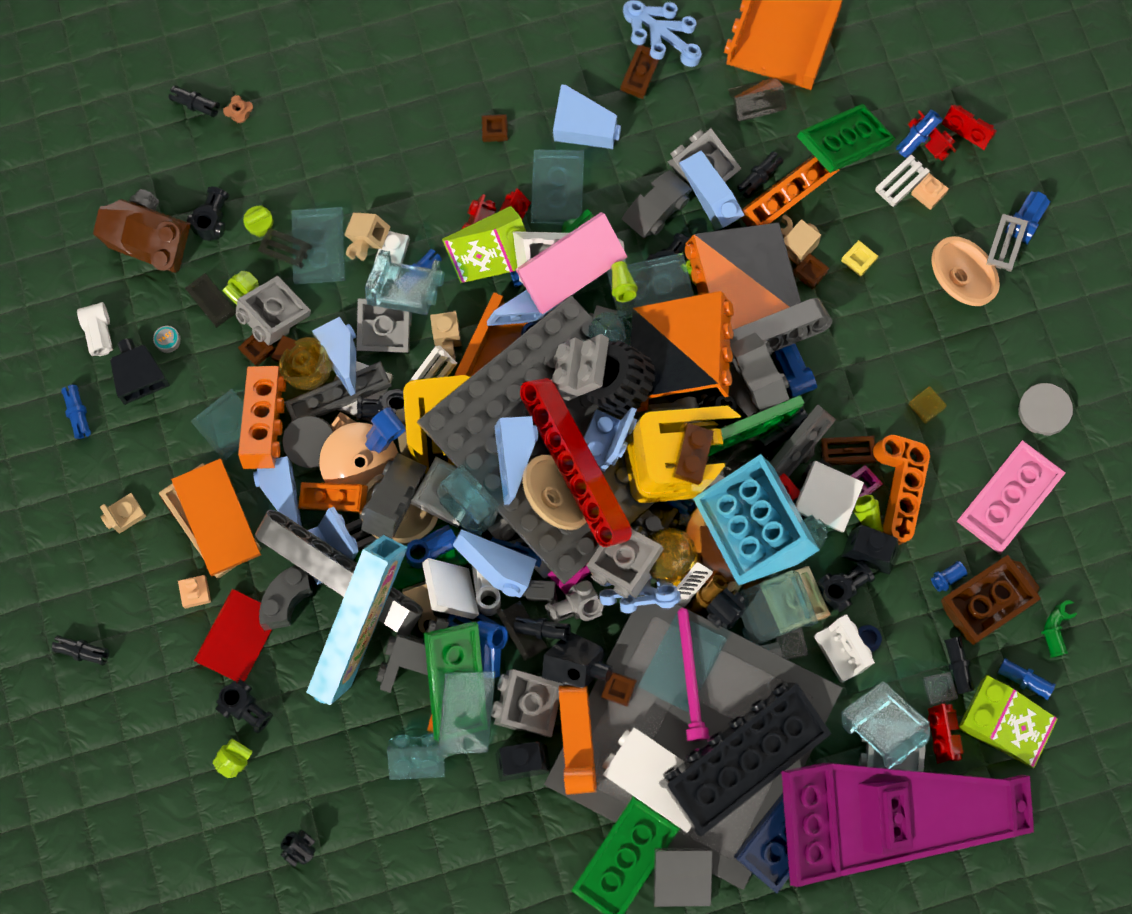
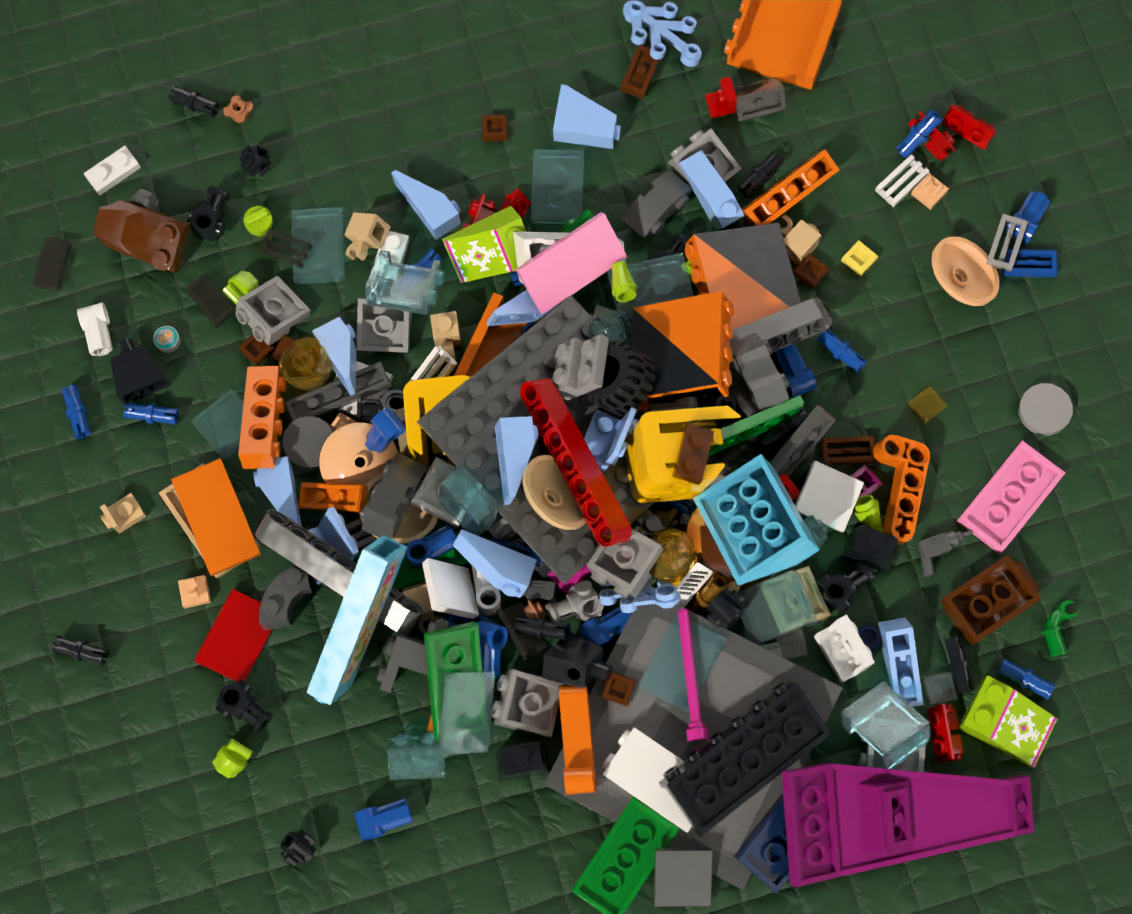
(52, 264): none -> clear smoke tile
(112, 170): none -> white plate
(151, 413): none -> blue pin
(255, 160): none -> black gear
(376, 820): none -> blue piece
(429, 204): none -> light blue slope
(535, 610): none -> nougat plate
(604, 629): none -> blue piece
(723, 100): none -> red bracket
(842, 350): none -> blue pin
(846, 138): green tile -> none
(901, 659): none -> light blue slope
(938, 546): none -> dark grey piece
(947, 577): blue pin -> none
(1033, 272): none -> blue tile

